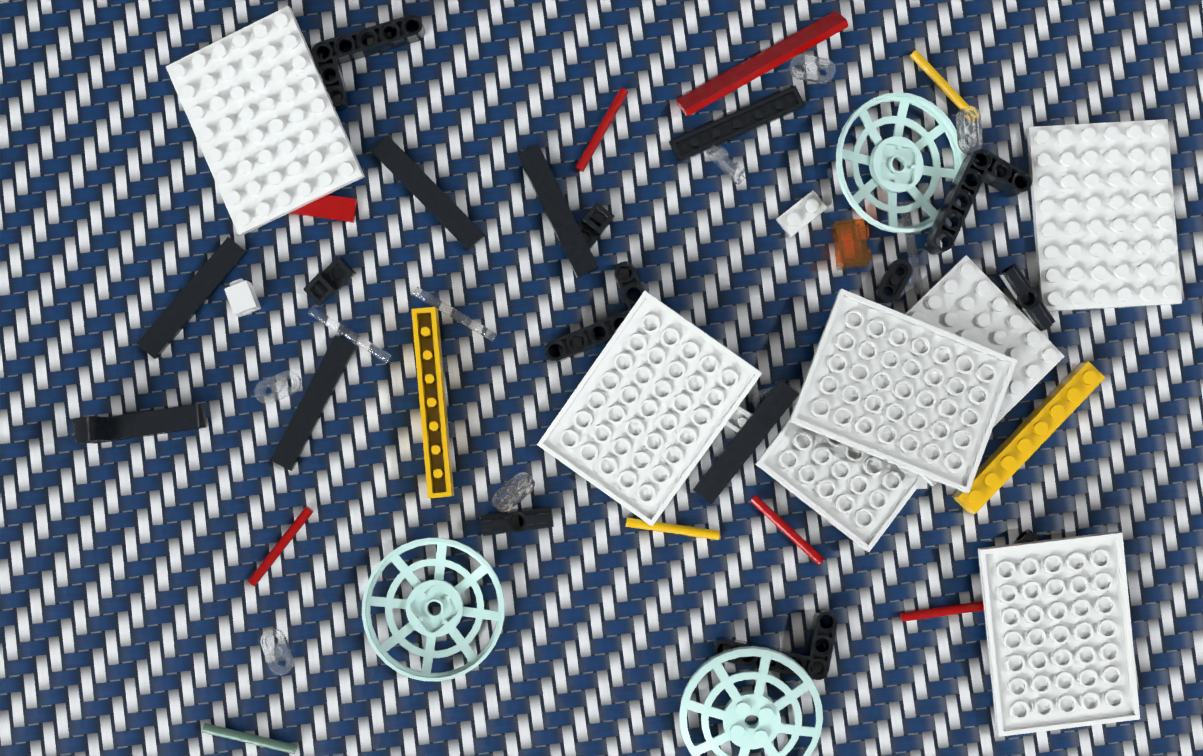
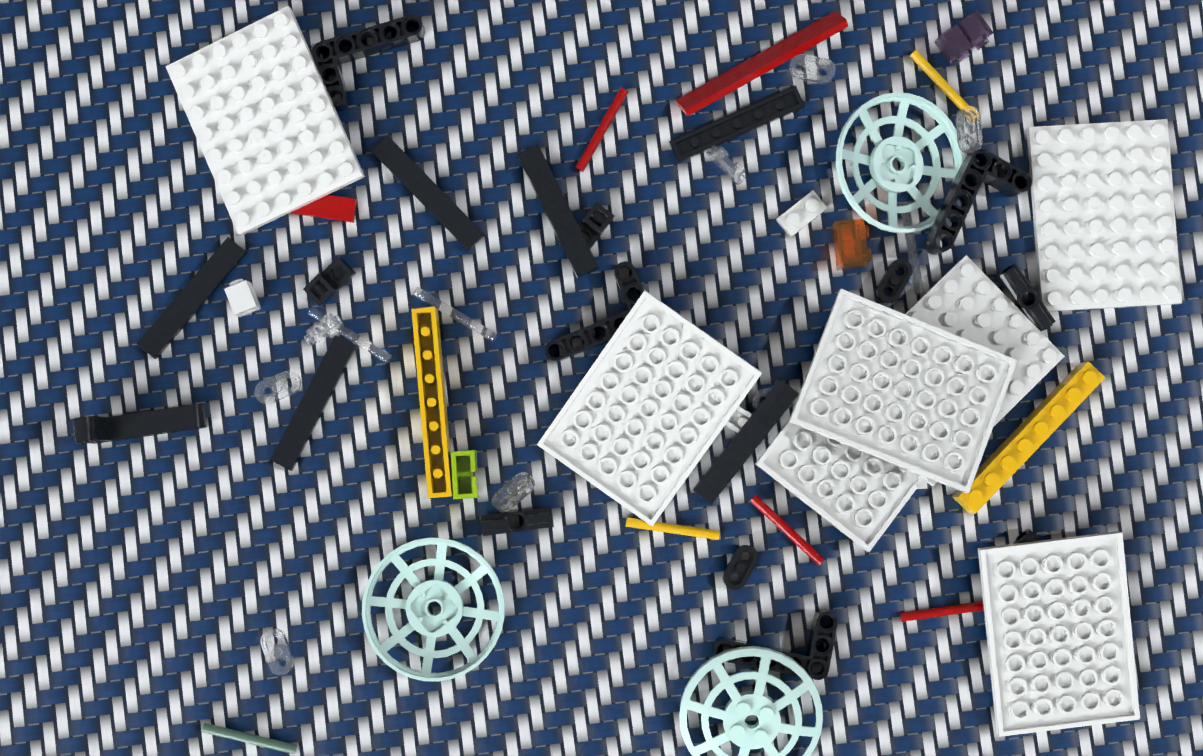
(280, 546): red bar -> none
(319, 332): none -> clear plate
(463, 482): none -> lime piece
(741, 567): none -> black plate
(961, 39): none -> clear purple piece

